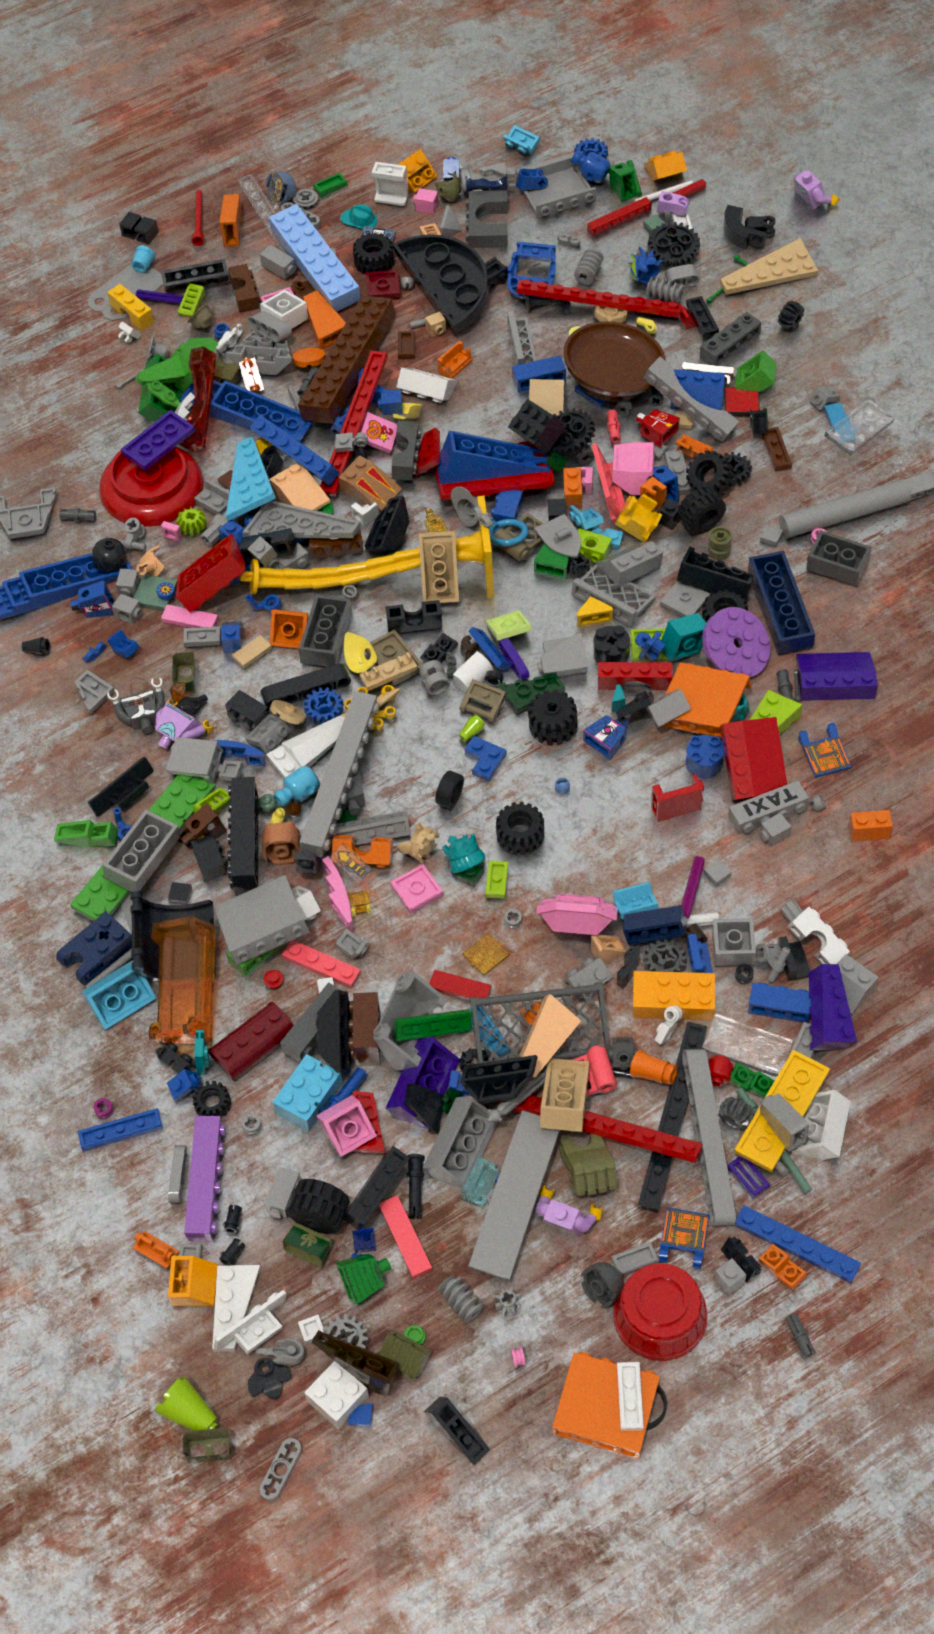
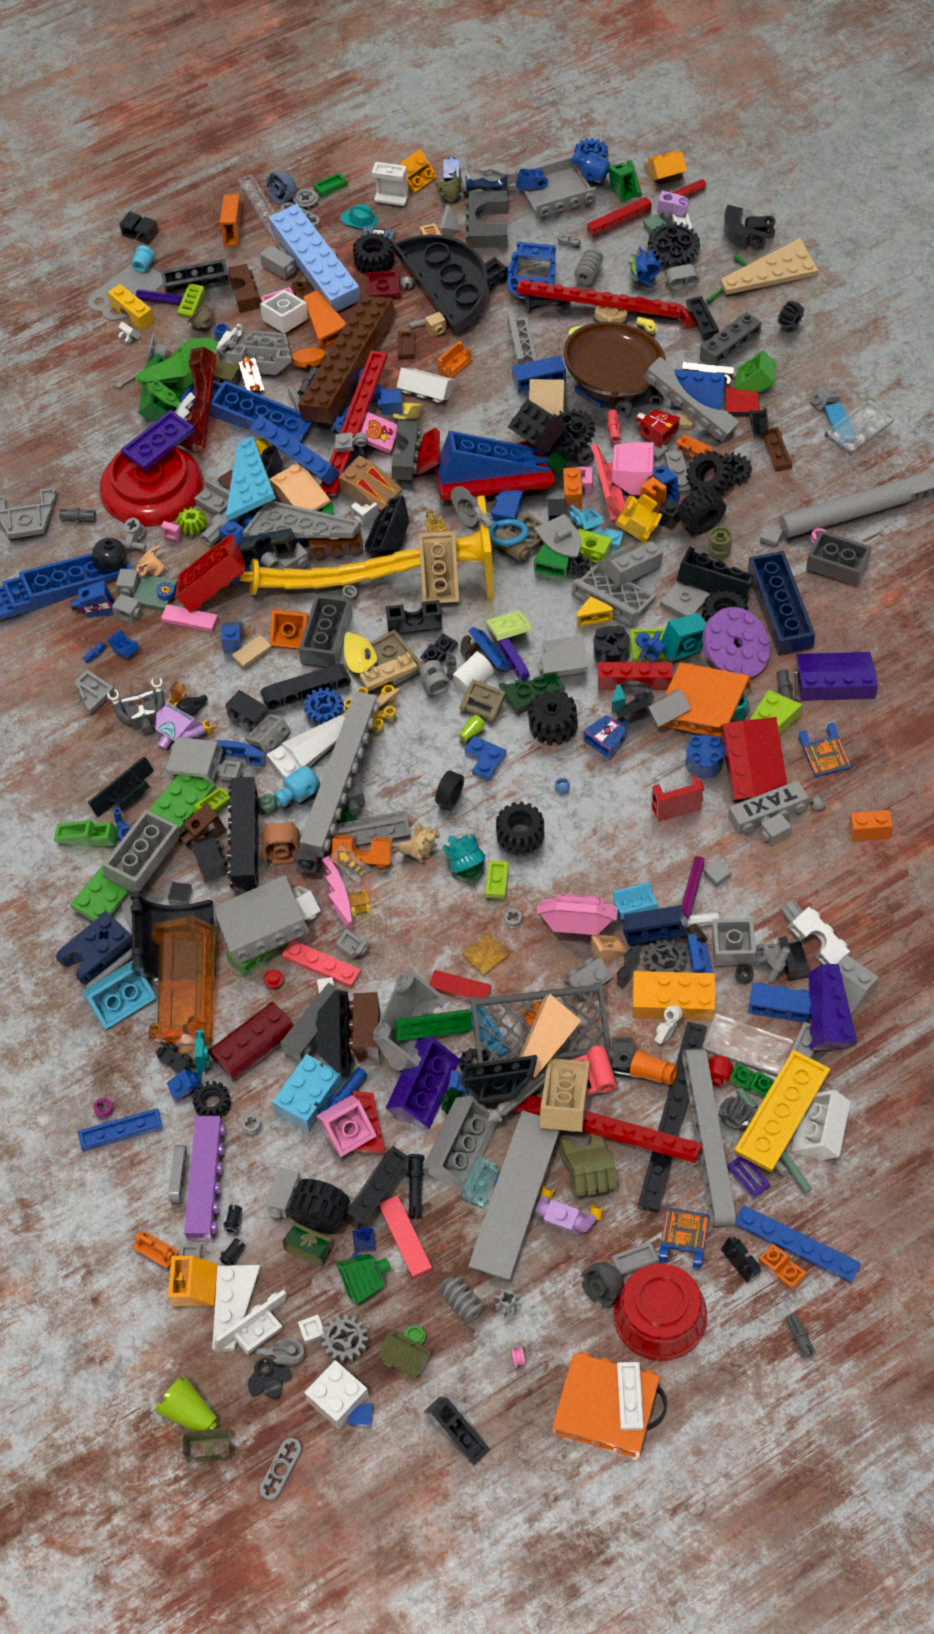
(36, 646): black cone -> none
(182, 660): olive piece -> none
(197, 237): red piece -> none
(202, 636): light grey plate -> none
(262, 551): light grey brick -> none
(269, 326): light grey beam -> none
(270, 602): blue plate -> none
(275, 190): clear tile -> none
(278, 816): light yellow arm -> none
(288, 712): tan plate -> none
(294, 809): reddish brown hinge -> none
(367, 1367): dark brown wedge -> none
(416, 888): bright pink tile -> none
(425, 1105): black wing -> none
(426, 201): bright pink brick -> none
(493, 678): black tile -> none
(522, 140): medium azure bracket -> none
(656, 195): white bar -> none
(664, 291): light grey piece -> none
(730, 1277): light grey brick -> none
(784, 1121): light grey slope -> none
(811, 190): lavender torso -> none

